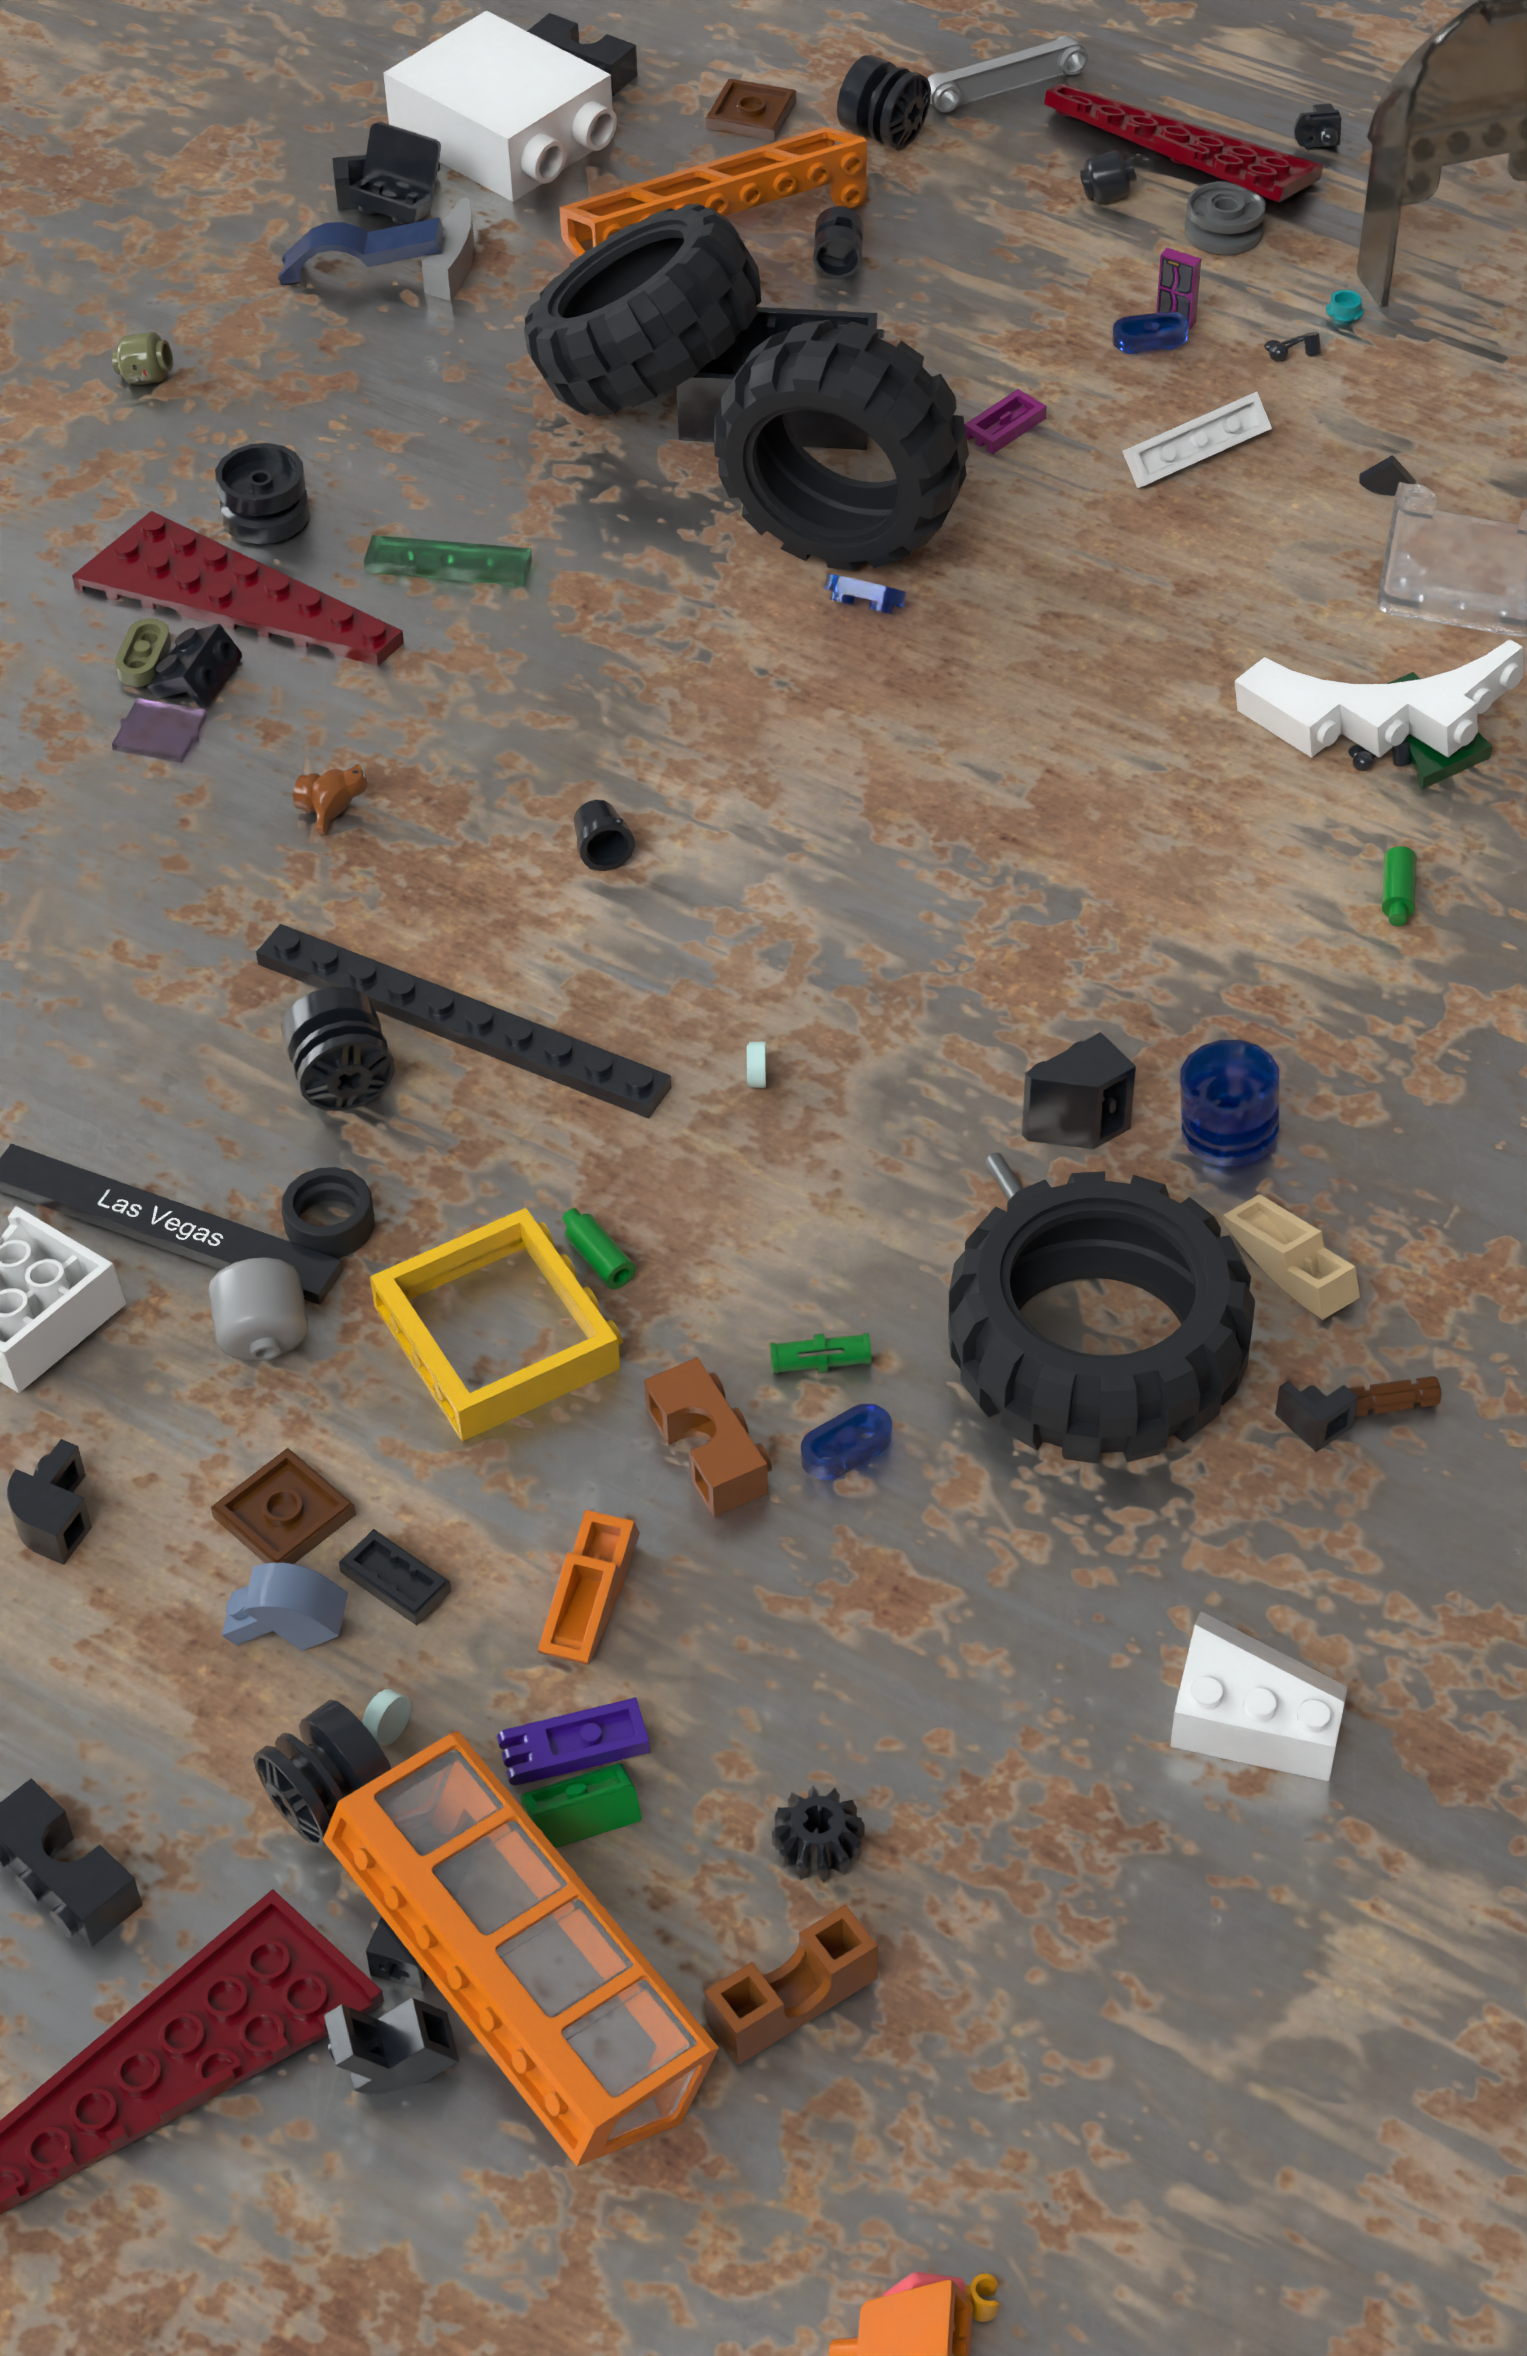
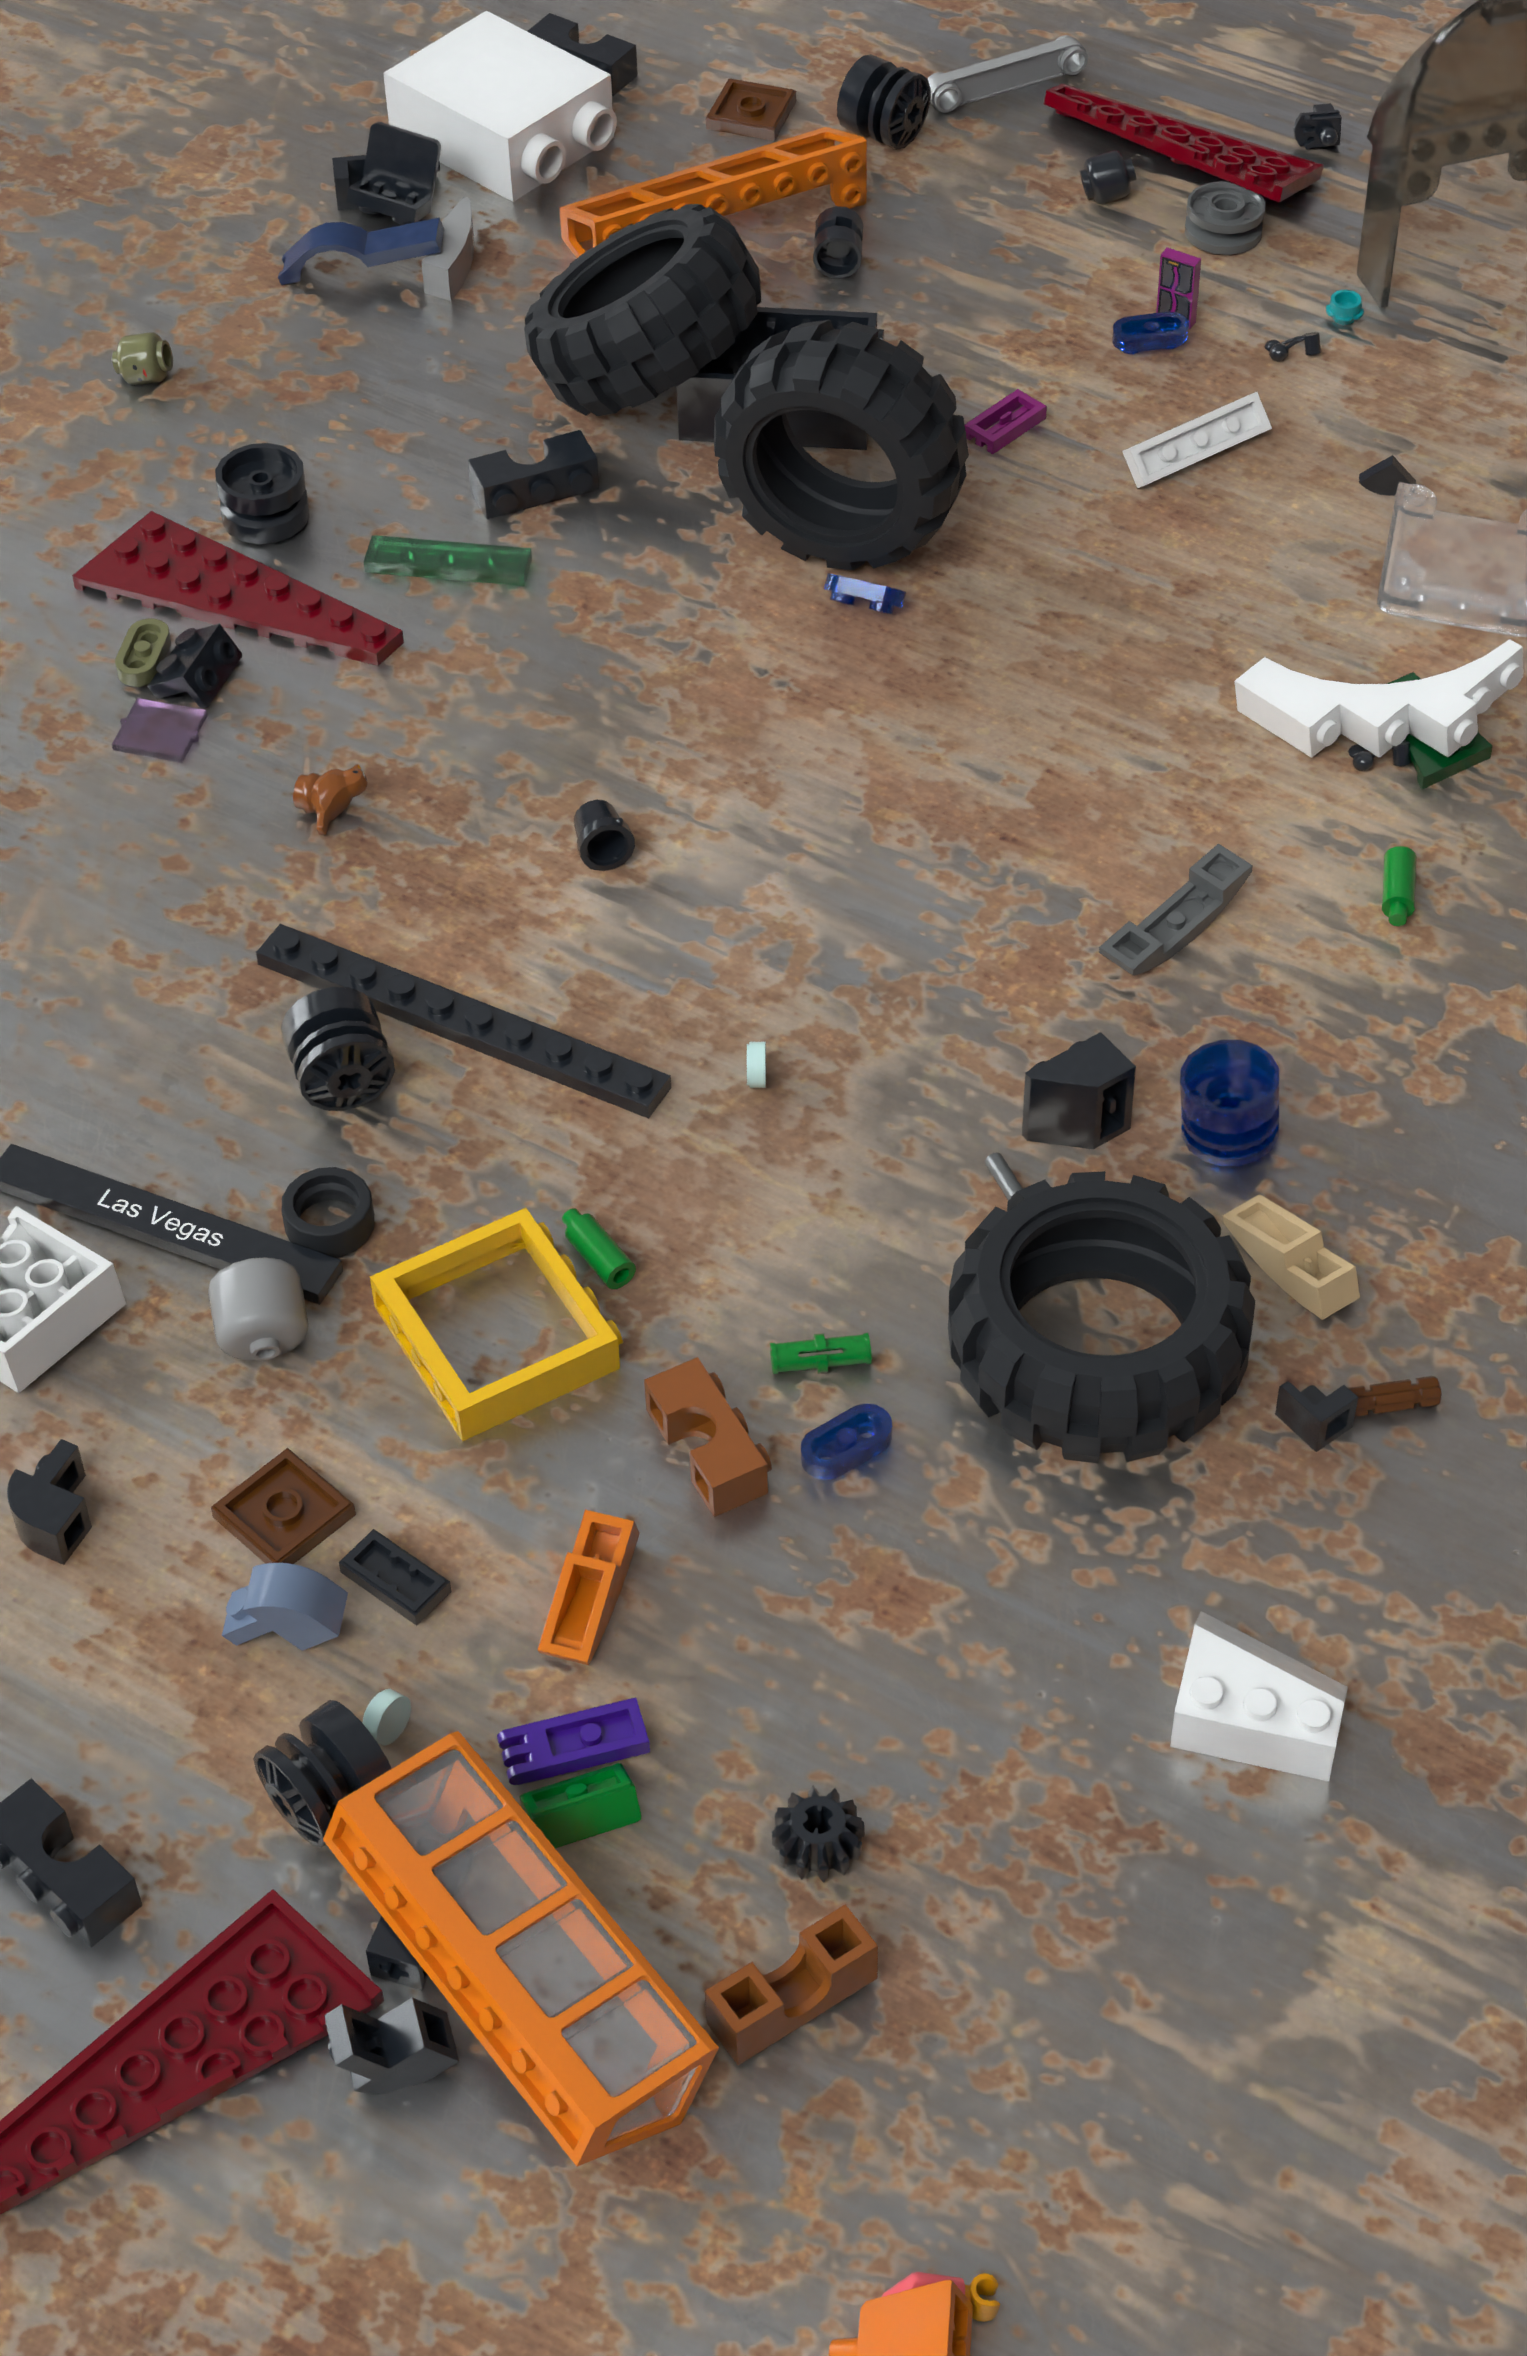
(509, 487): none -> black arch
(1182, 916): none -> dark grey slope

